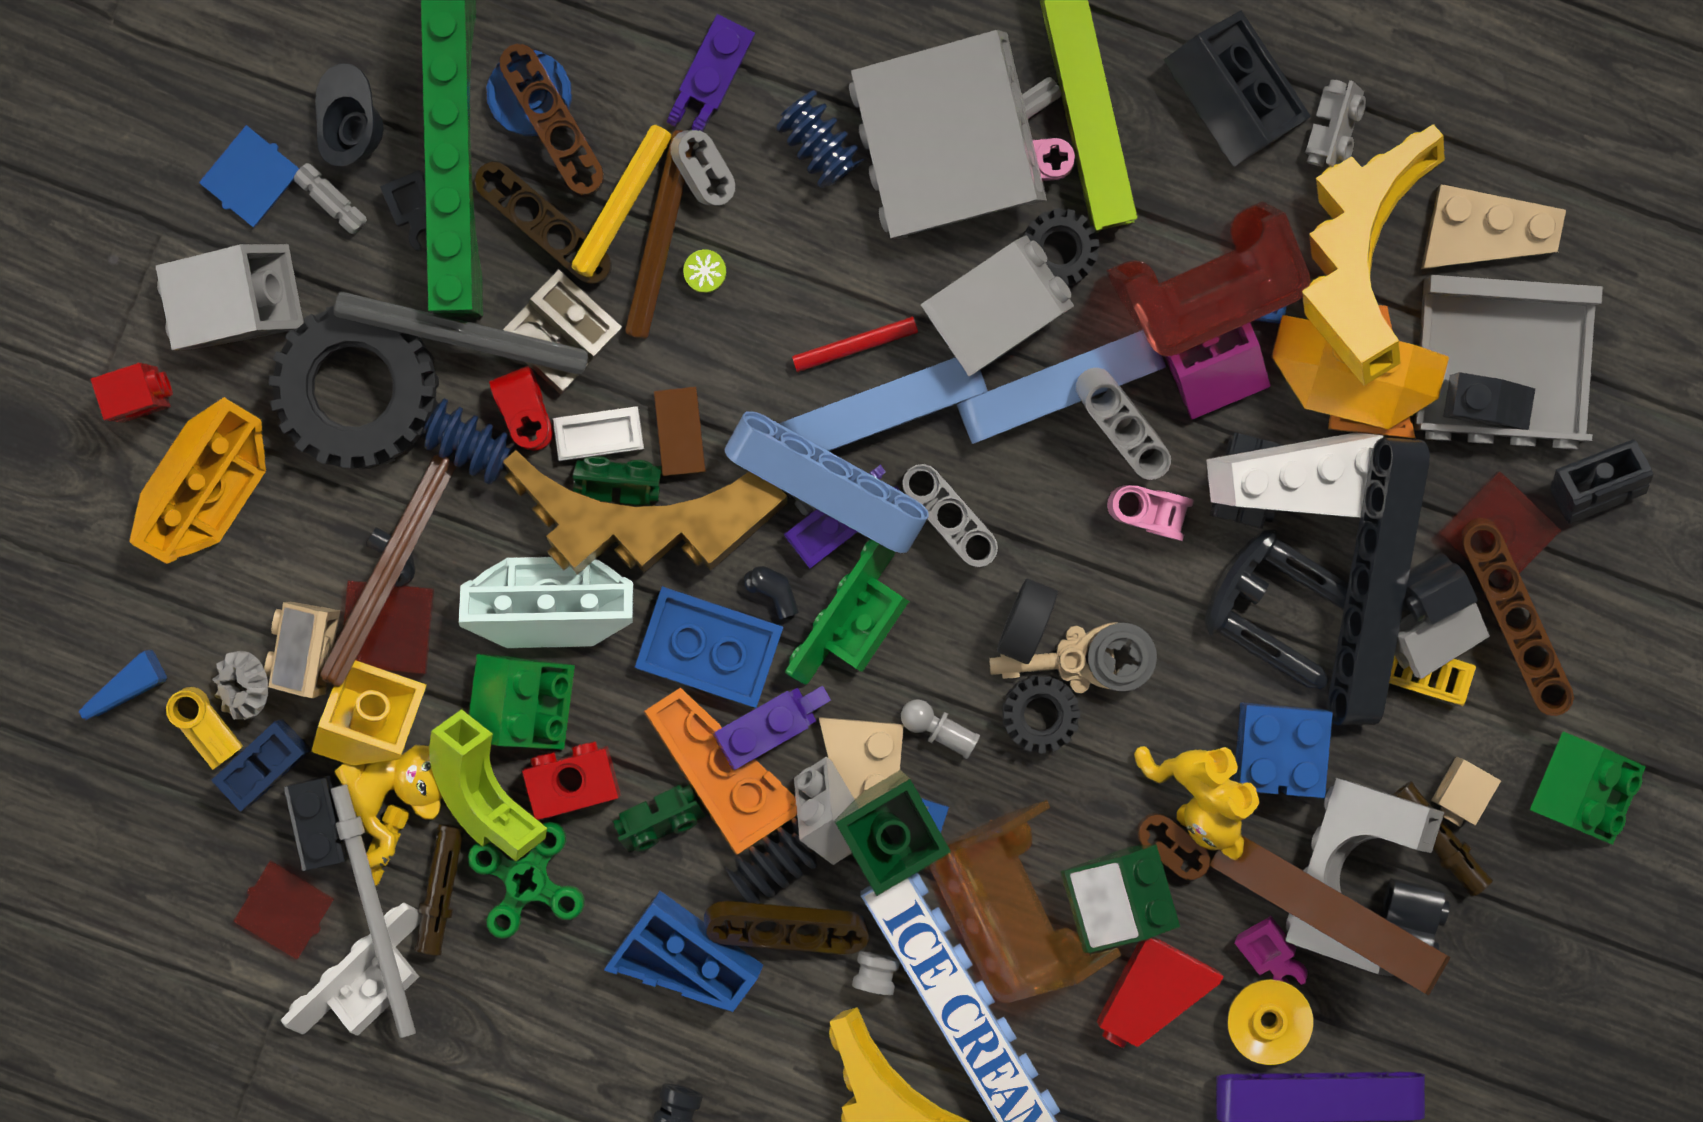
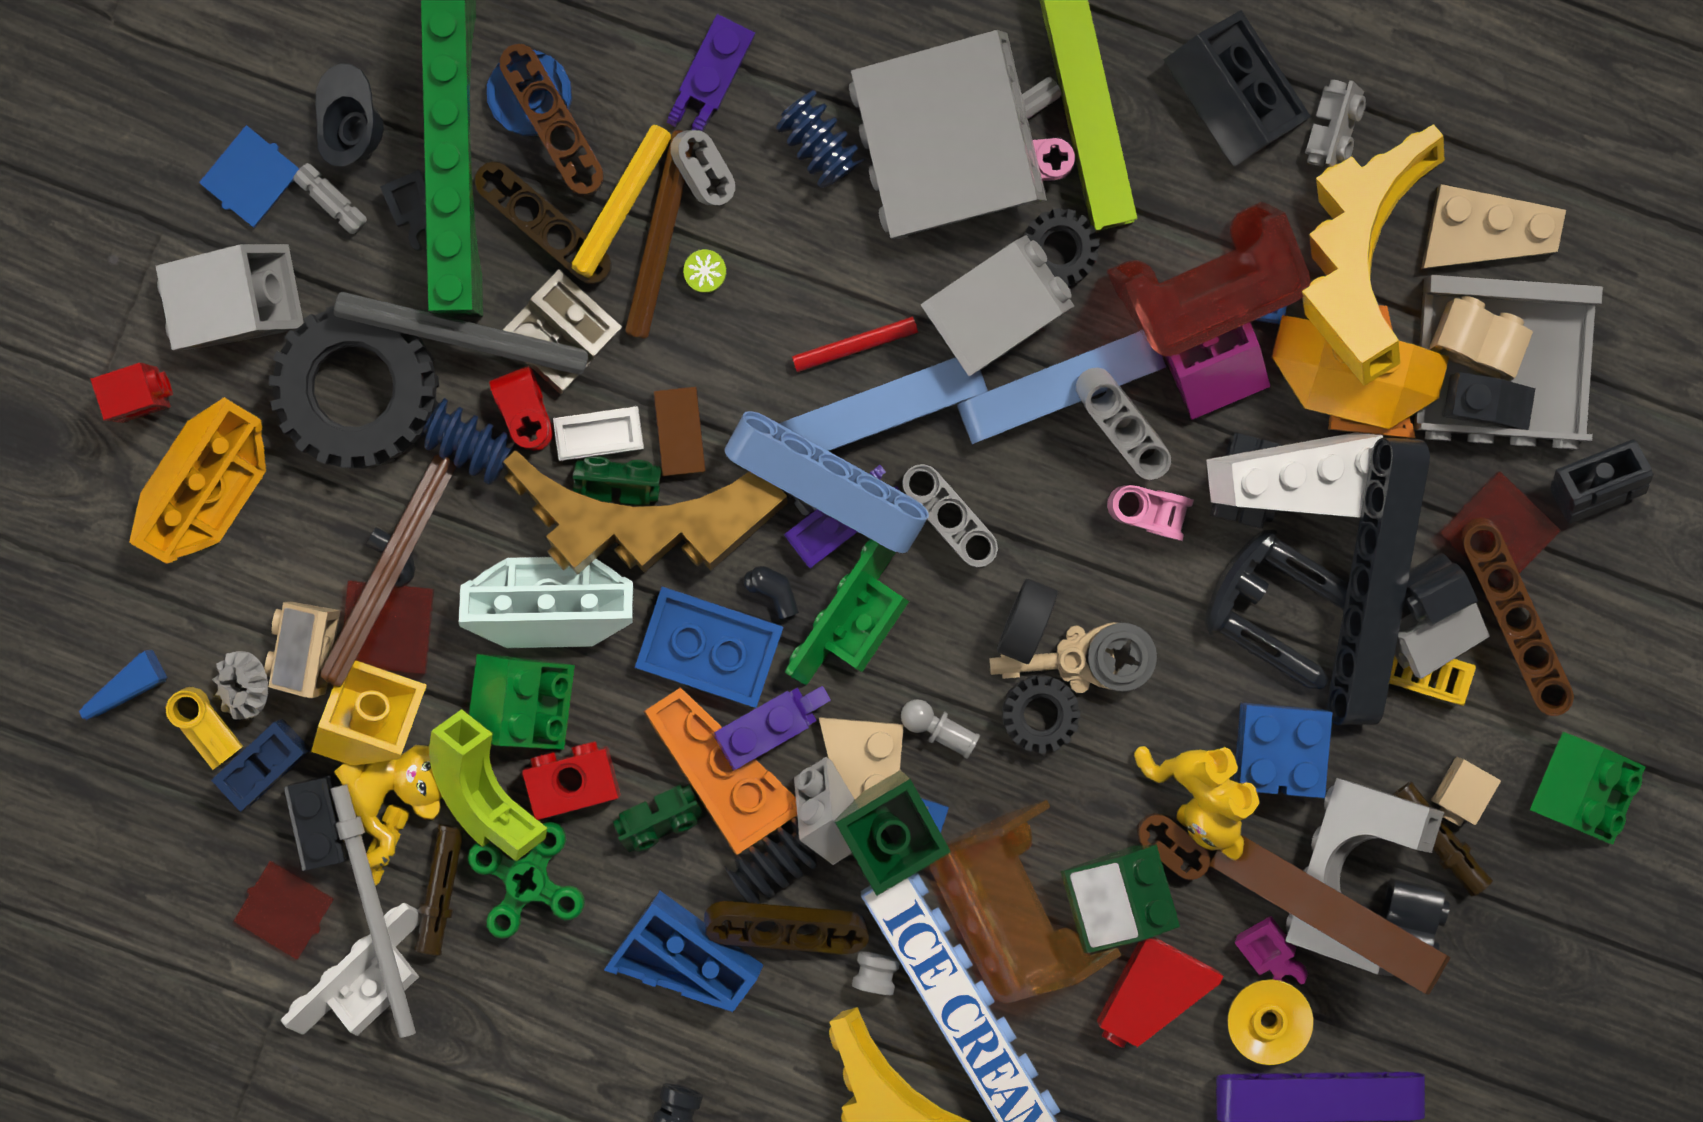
(1481, 339): none -> tan brick

